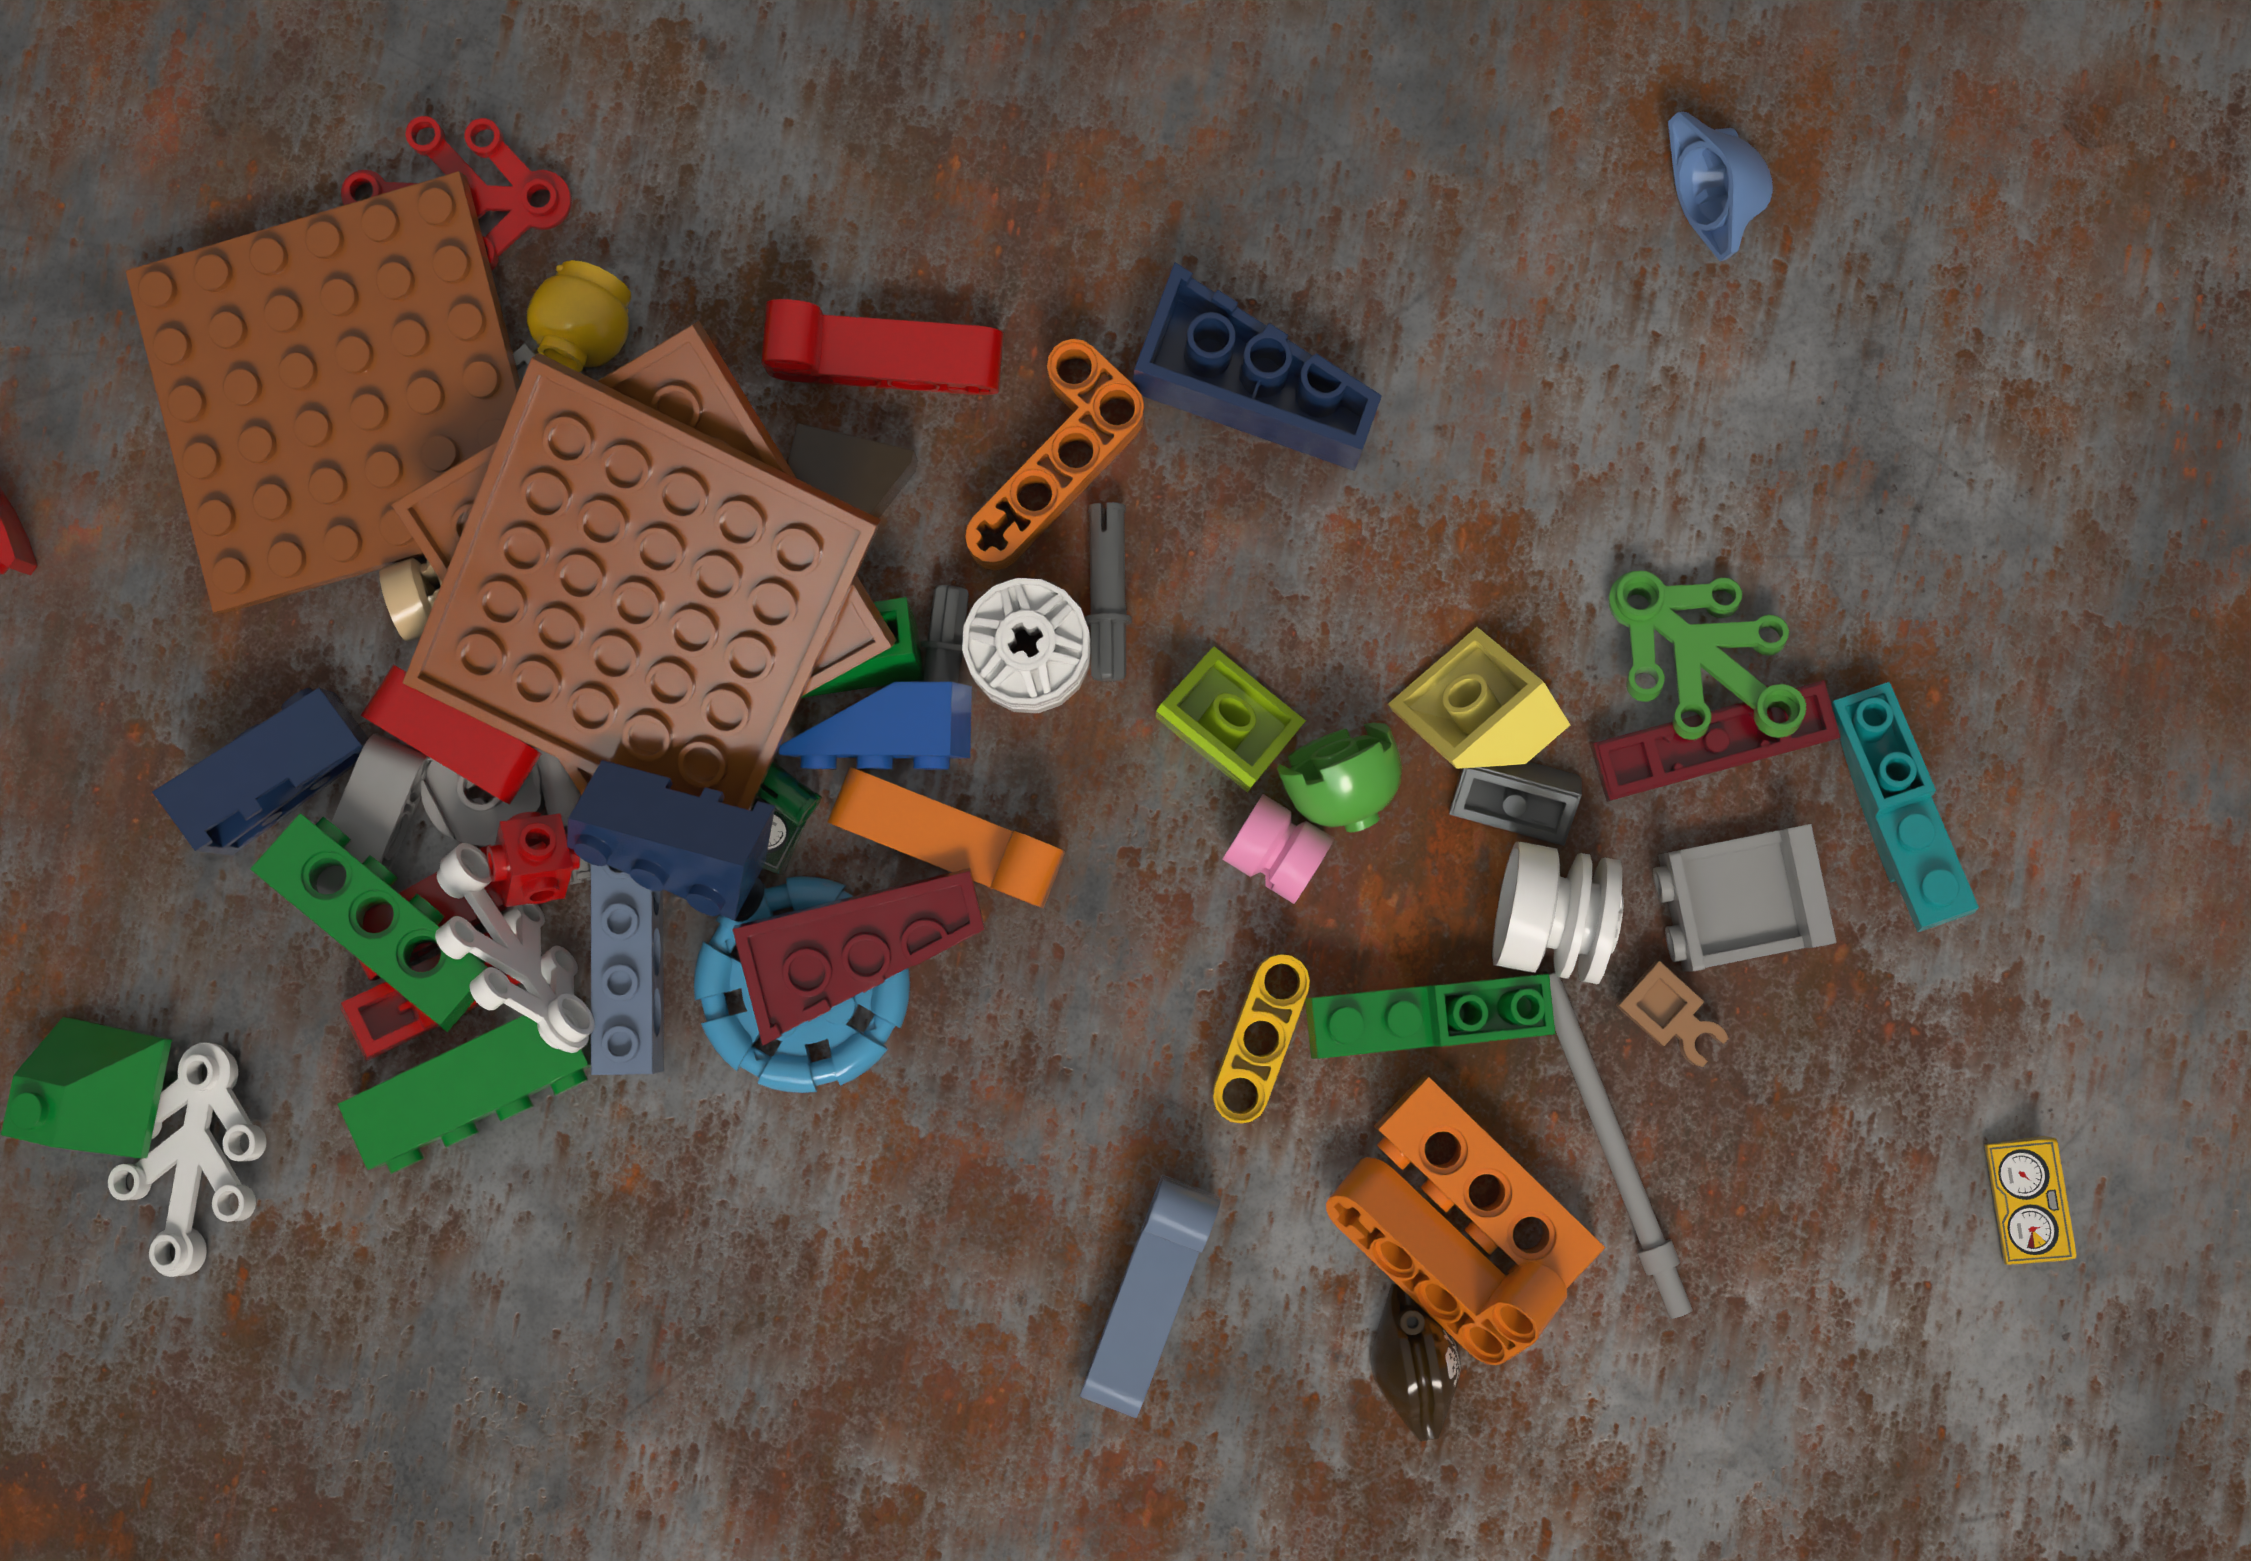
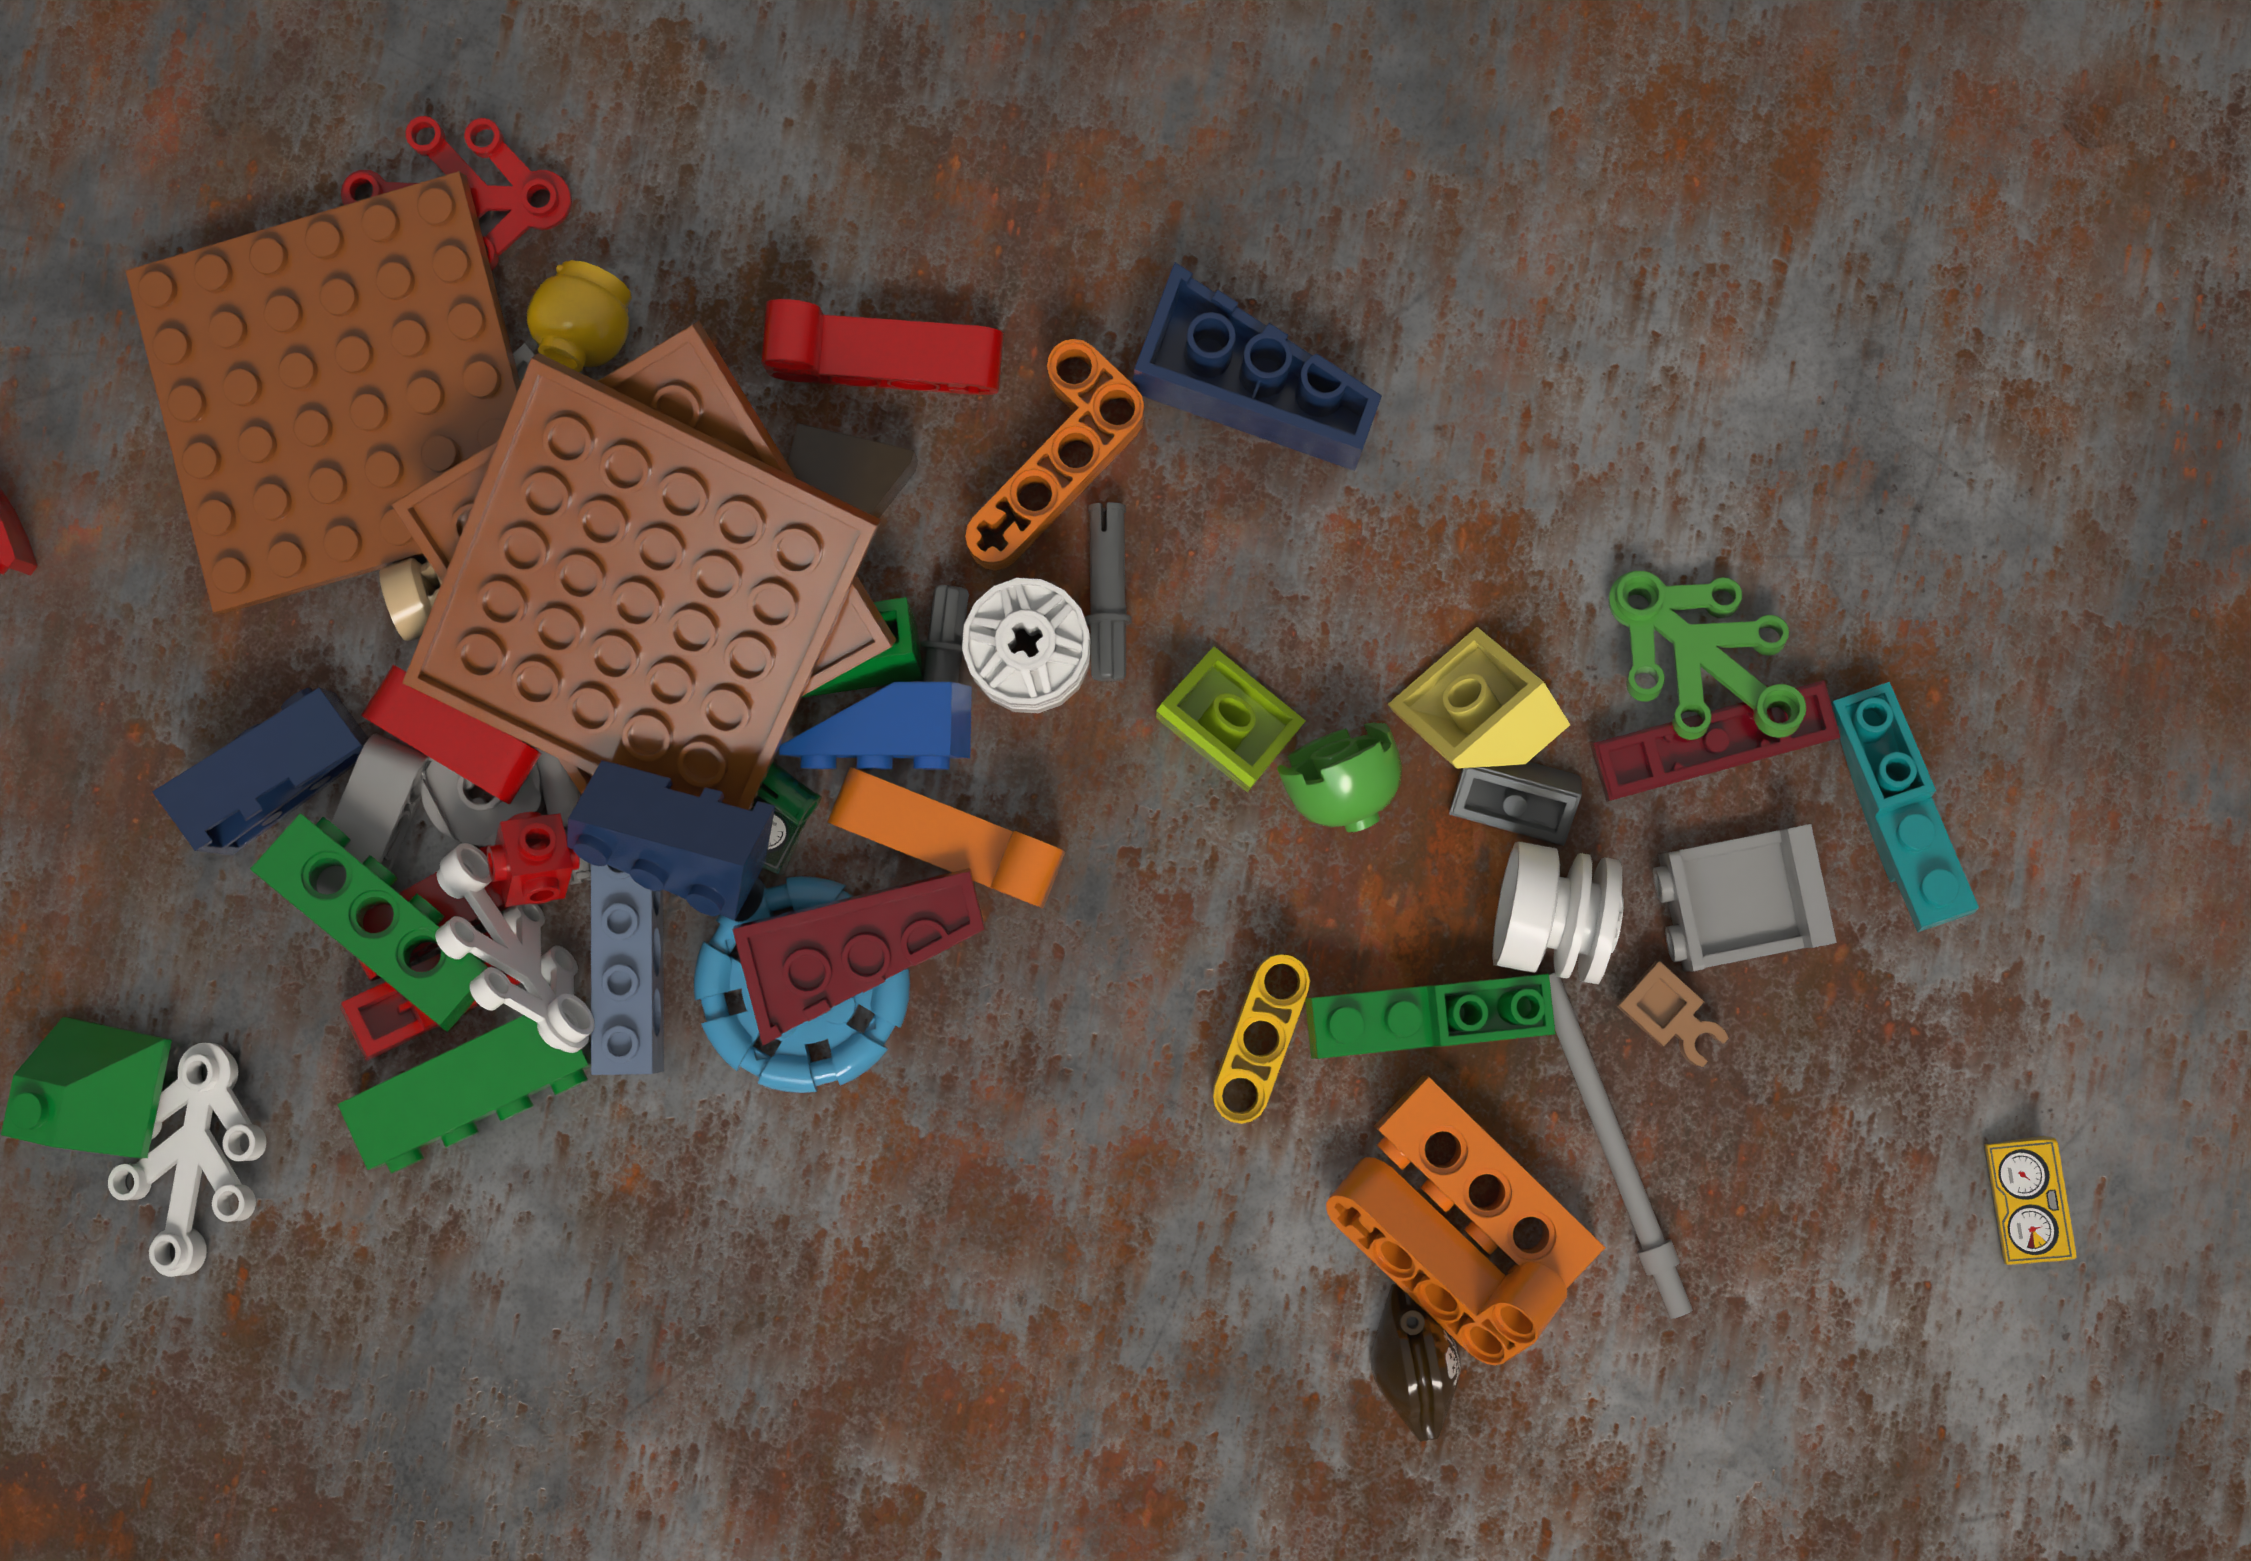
(1150, 1295): sand blue beam -> none
(1278, 849): bright pink wheel -> none
(1717, 181): medium blue hat -> none

